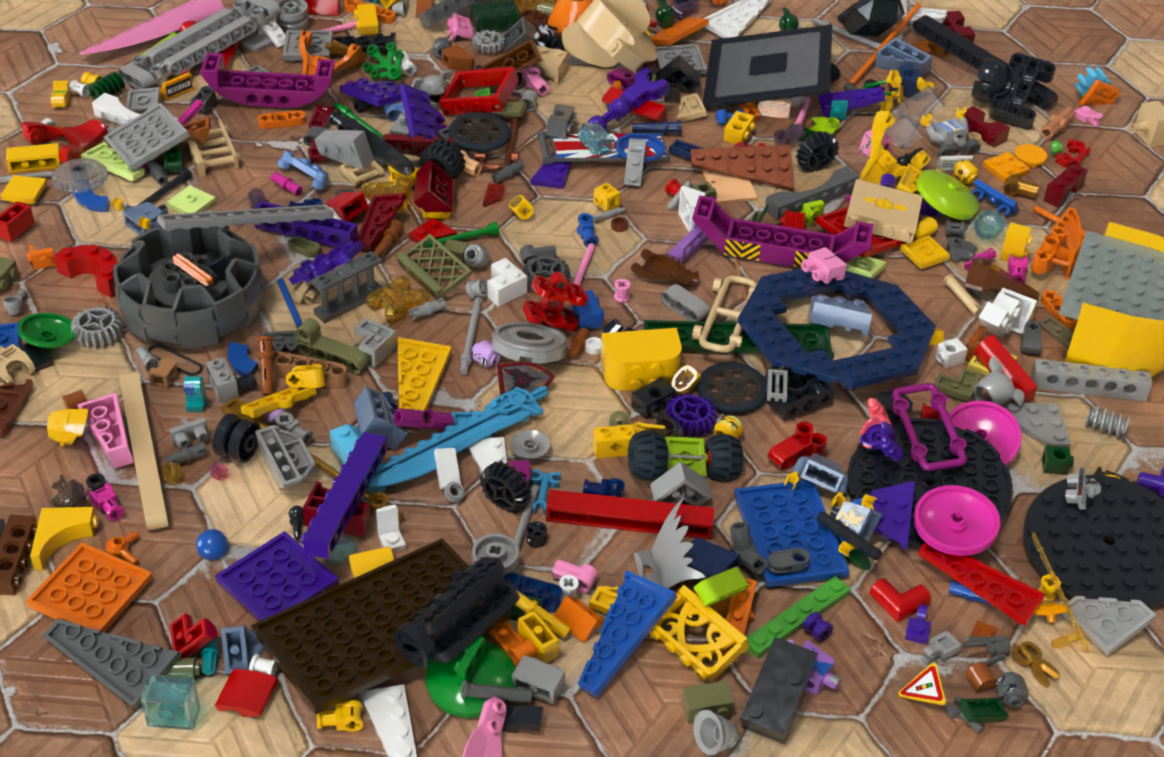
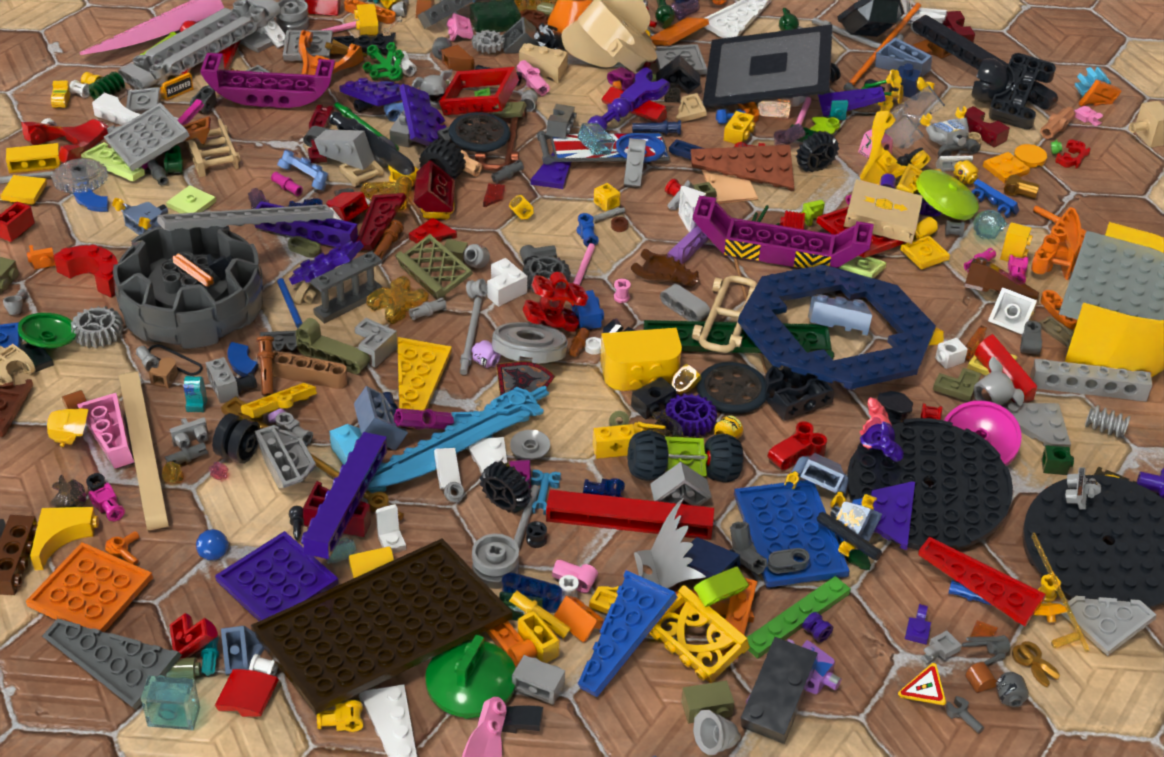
(185, 174): black bar -> none
(273, 120): orange beam -> none
(306, 376): yellow piece -> none
(410, 146): dark red wing -> none
(459, 615): black piece -> none
(491, 229): green piece -> none
(501, 692): dark grey pin -> none
(520, 57): reddish brown wedge -> none
(777, 395): light grey tile -> none
(824, 265): bright pink hips -> none
(839, 184): dark grey arch -> none
(899, 605): red brick -> none
(919, 451): magenta bar -> none
(957, 520): dark pink dish -> none
(961, 249): dark grey plate -> none
(962, 294): tan pin -> none
(983, 709): dark green plate -> none
(1000, 314): white brick -> none
(1069, 180): dark red arch -> none

